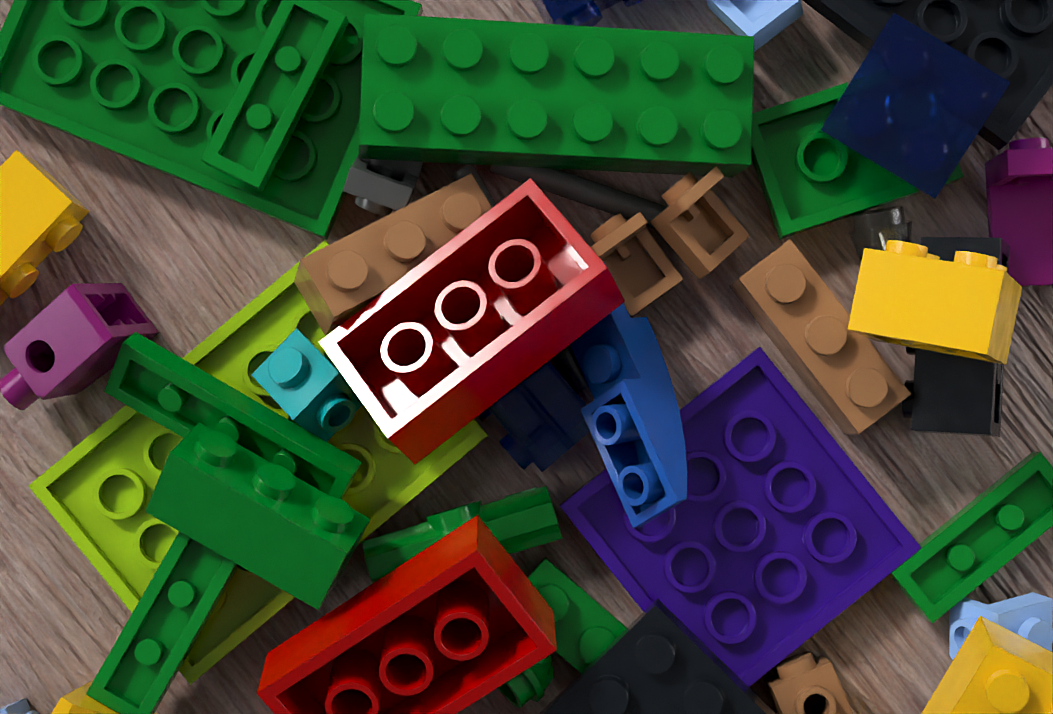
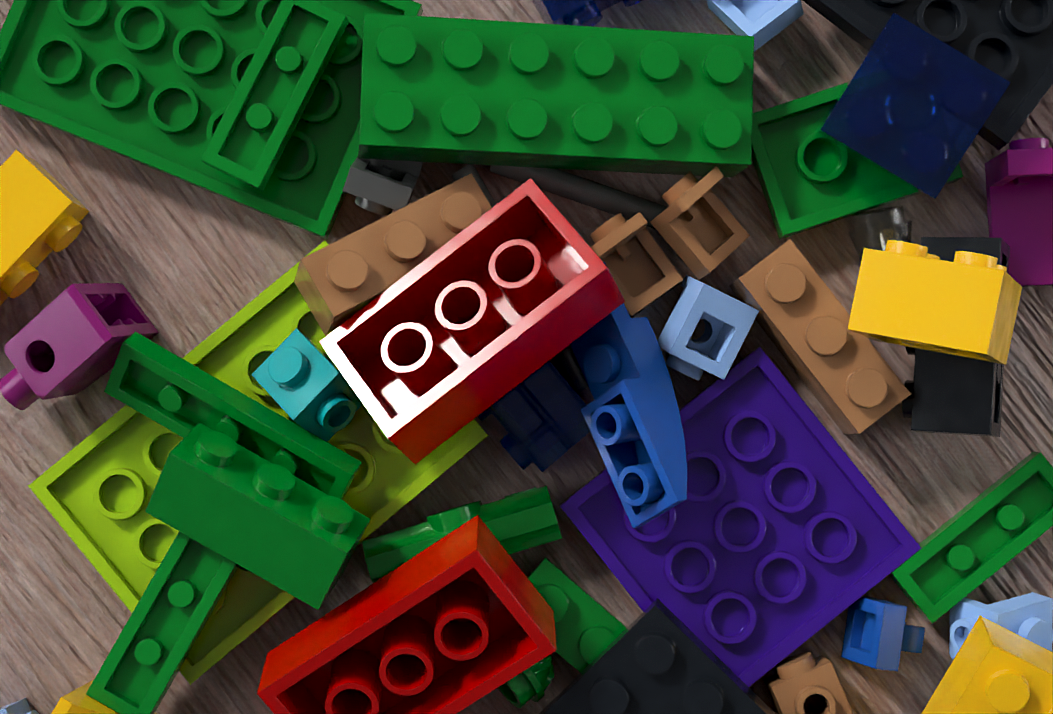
(726, 328): none -> light blue brick
(879, 633): none -> blue tile

